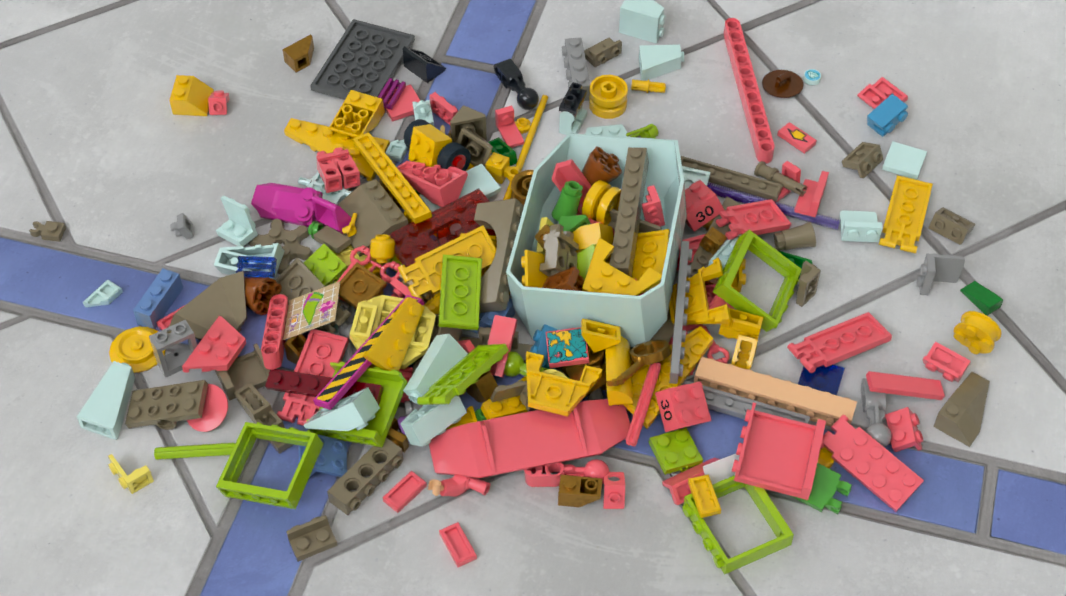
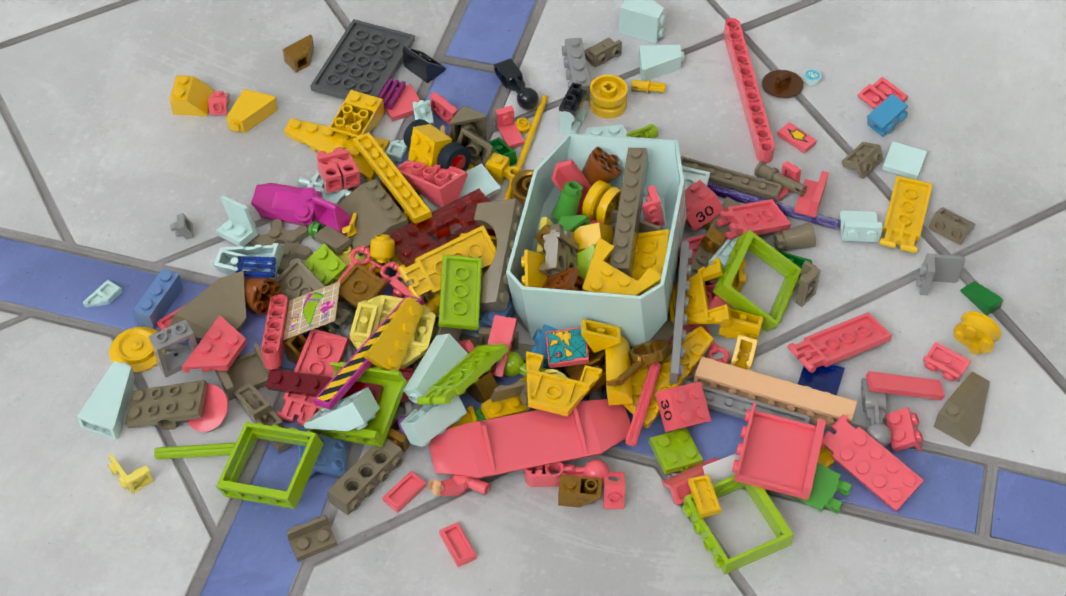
(50, 231): dark tan plate -> none
(250, 110): none -> yellow slope

